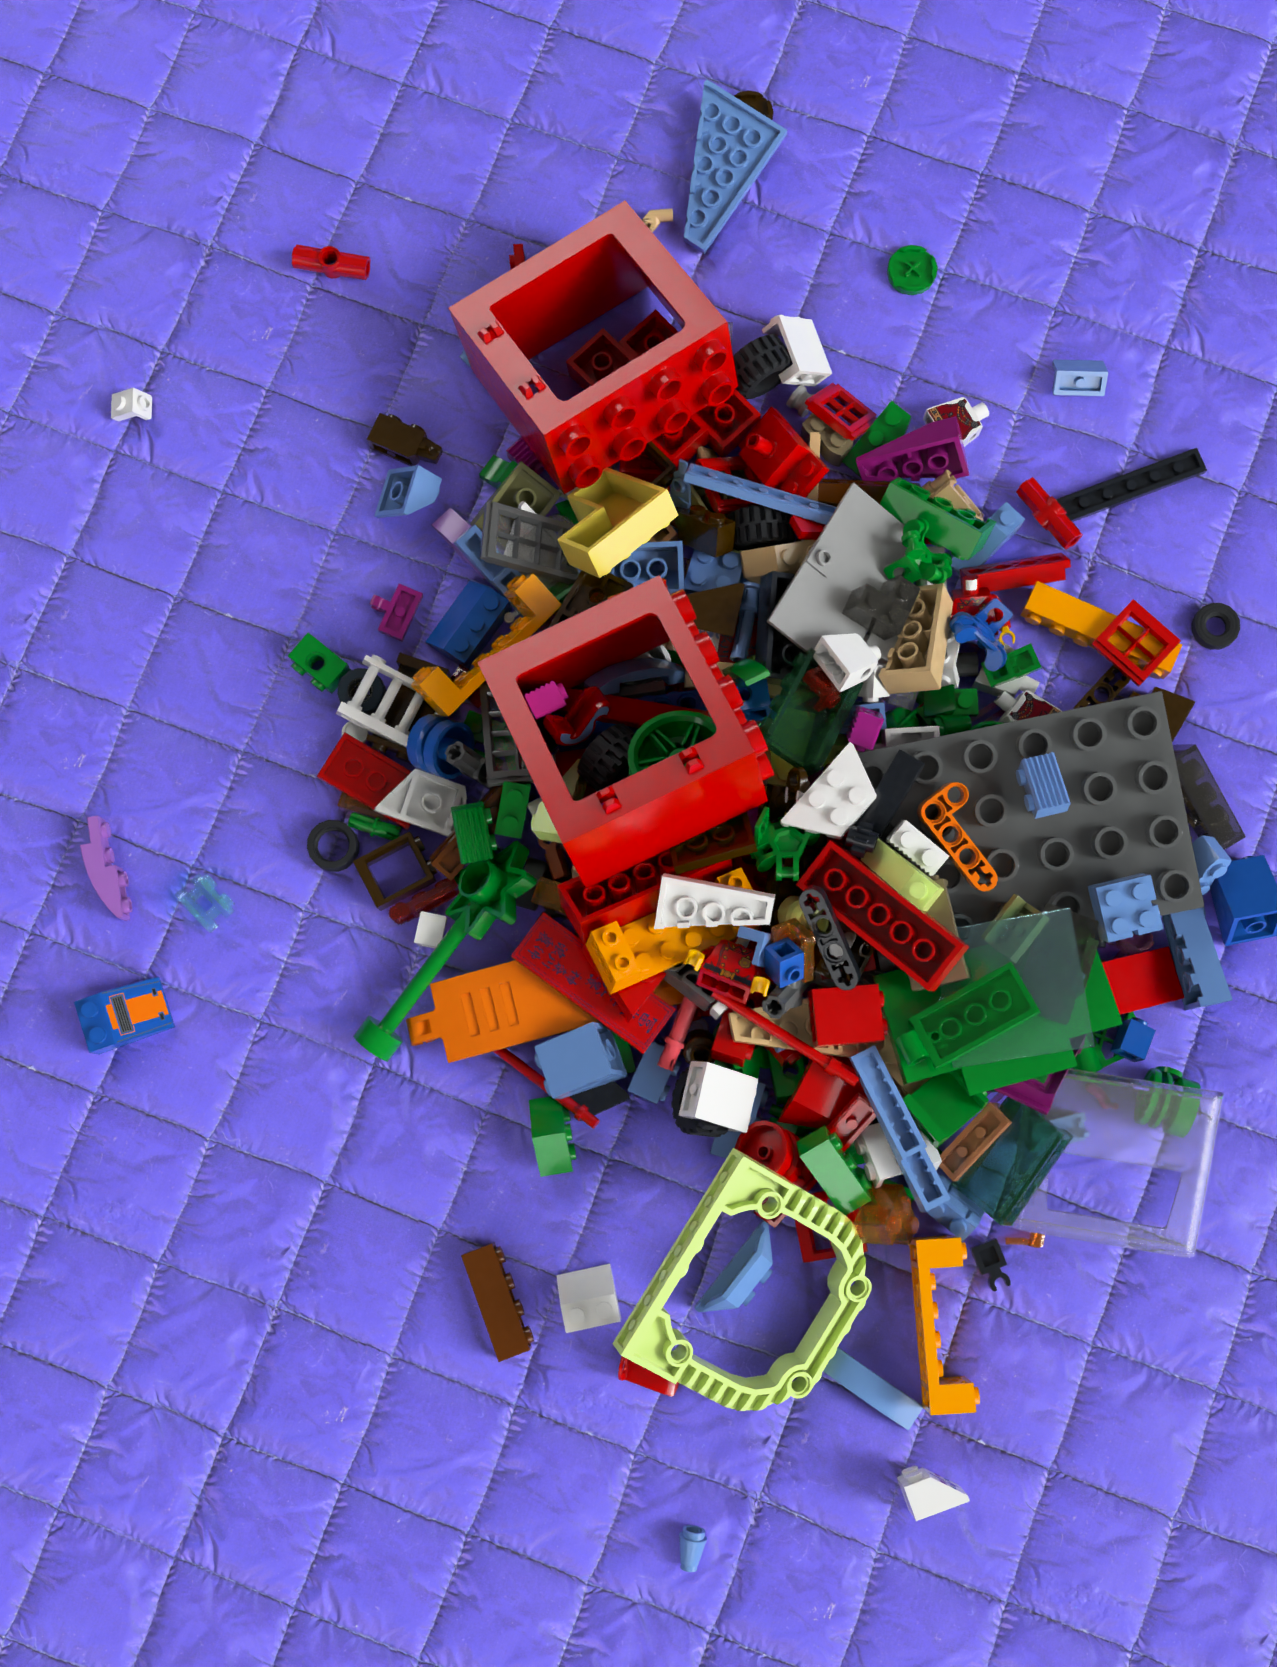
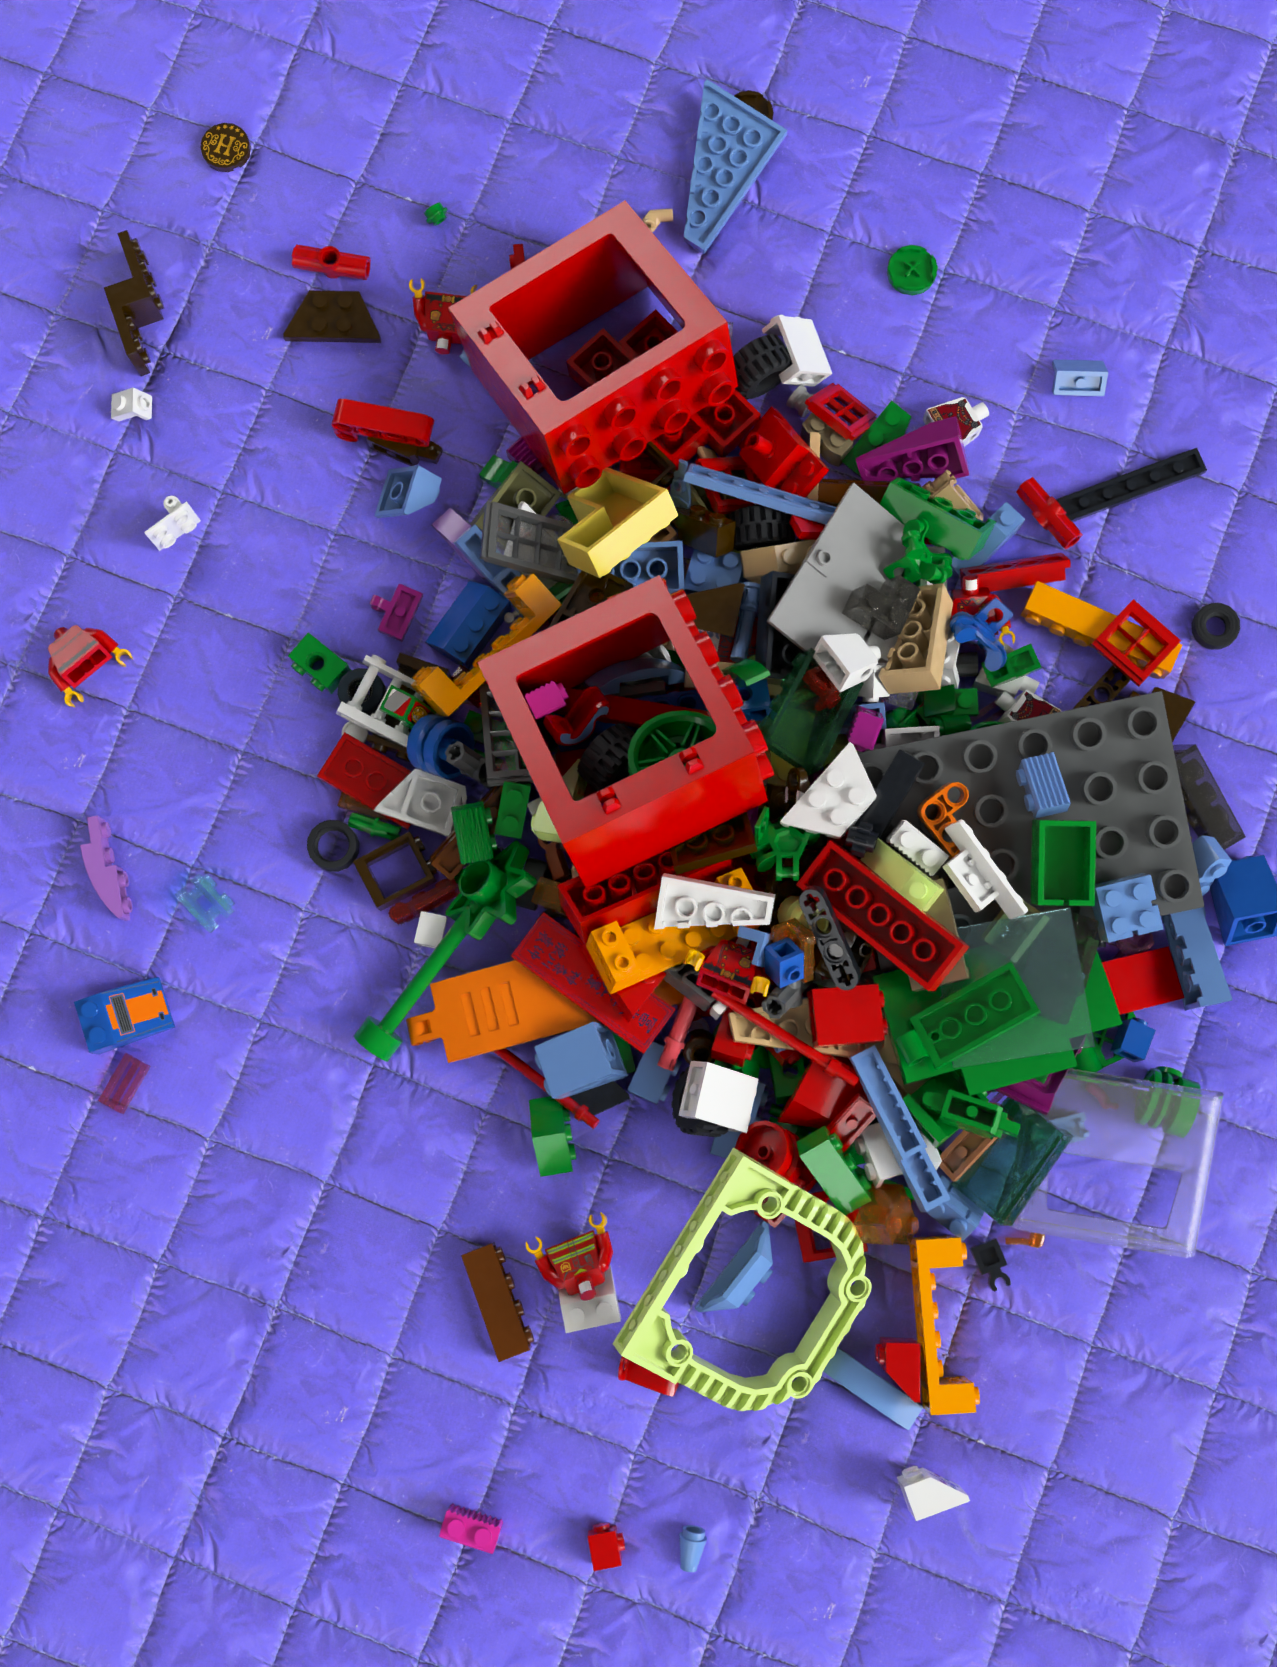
(78, 655): none -> red torso
(132, 1089): none -> clear pink tile
(135, 303): none -> dark brown bracket
(178, 521): none -> white hinge
(225, 147): none -> dark brown tile
(332, 318): none -> dark brown wing
(381, 422): none -> red beam
(404, 707): none -> slope
(434, 316): none -> red torso
(436, 214): none -> green plate
(471, 1528): none -> dark pink brick
(577, 1262): none -> red torso
(605, 1546): none -> red brick
(901, 1362): none -> red slope
(970, 1114): none -> green hinge
(978, 875): none -> white bracket
(1063, 862): none -> green piece

